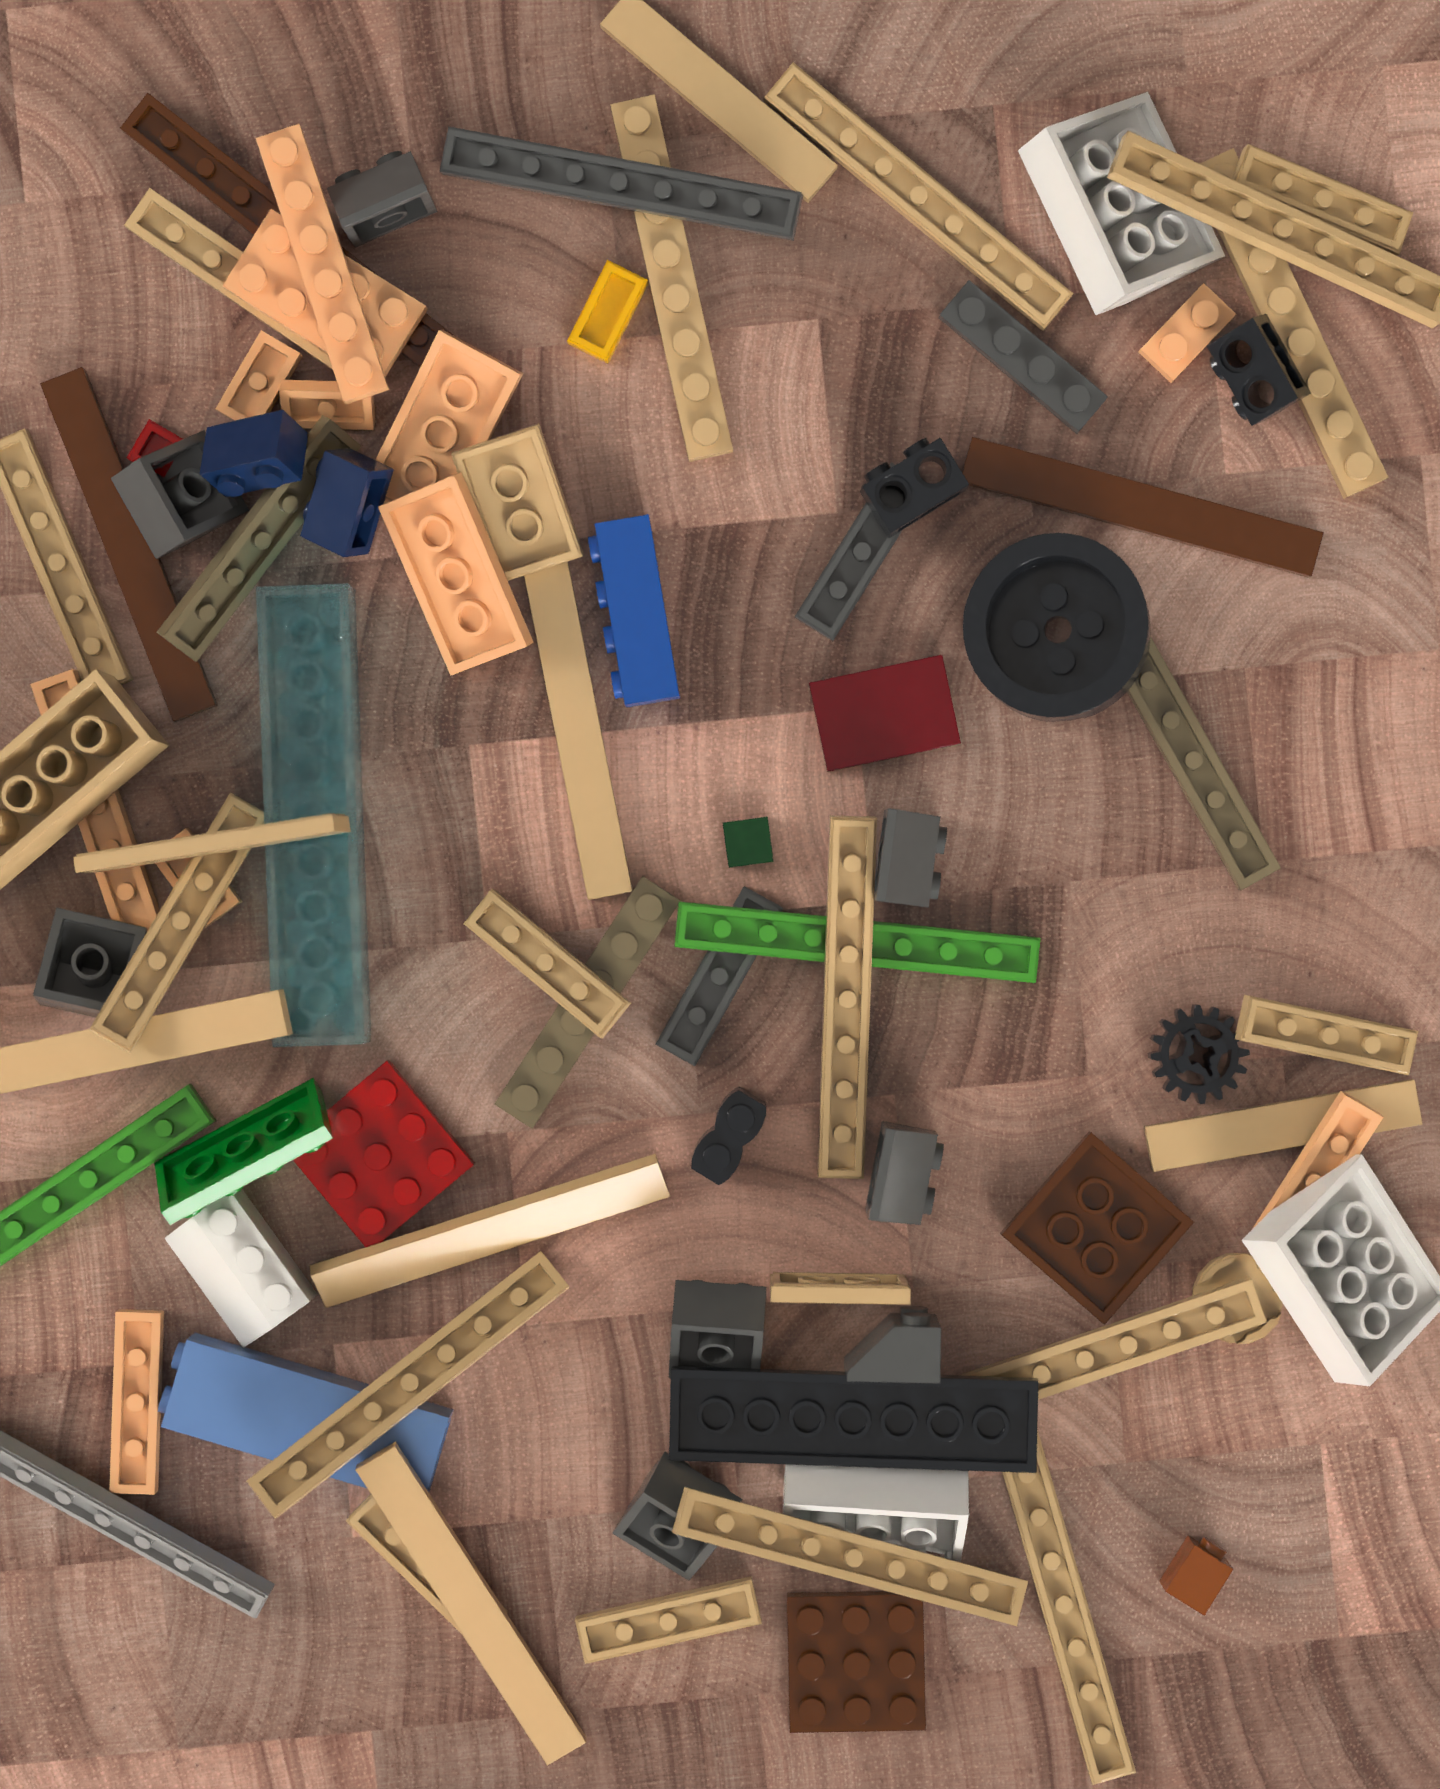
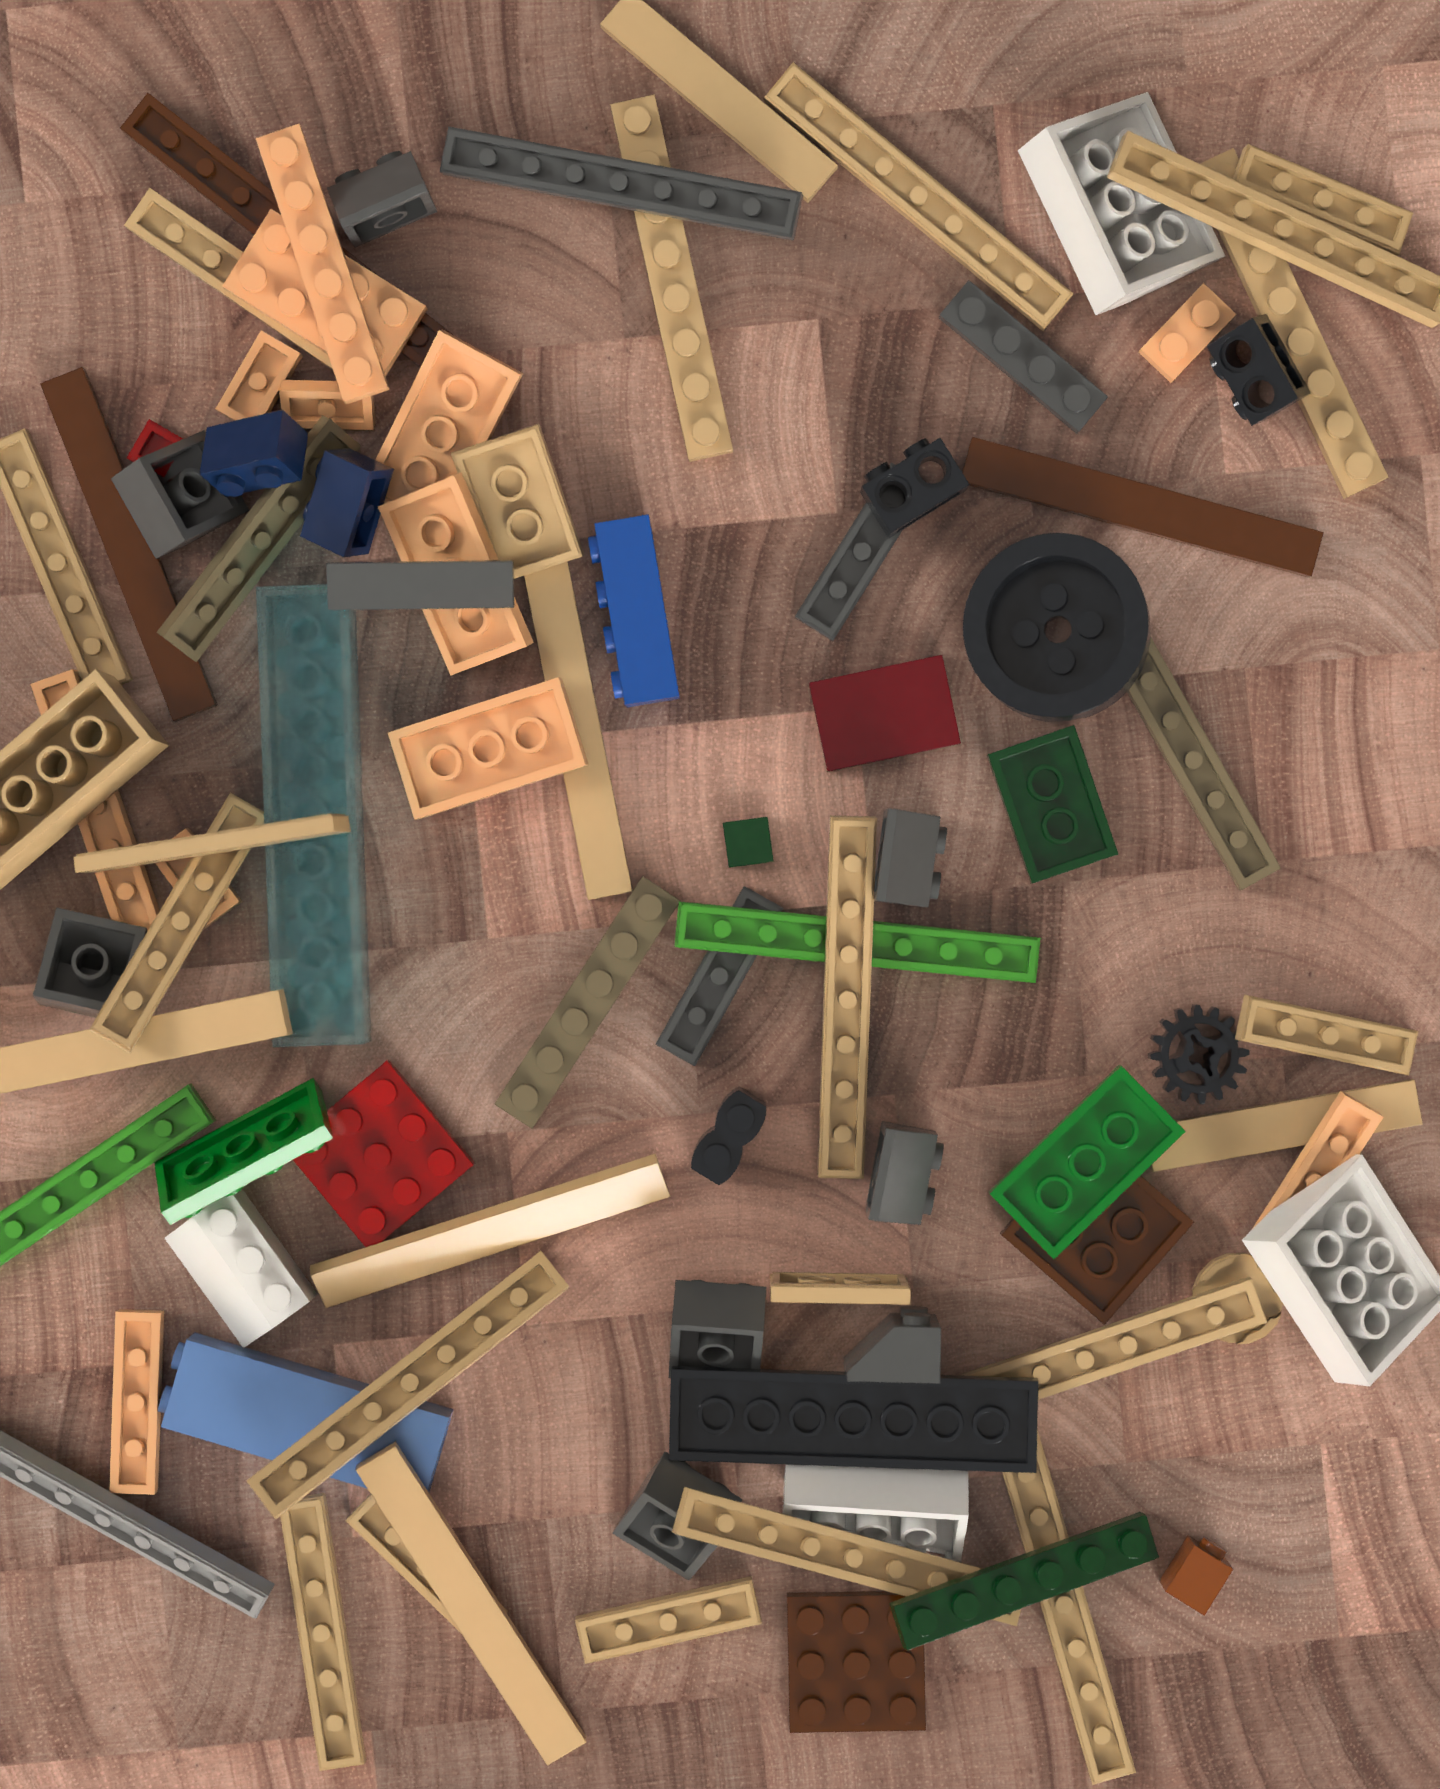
(322, 1634): none -> tan tile
(420, 585): none -> dark grey tile
(488, 748): none -> light nougat plate
(547, 963): tan tile -> none
(607, 311): yellow tile -> none
(1023, 1580): none -> dark green plate
(1052, 804): none -> dark green plate
(1086, 1161): none -> green plate

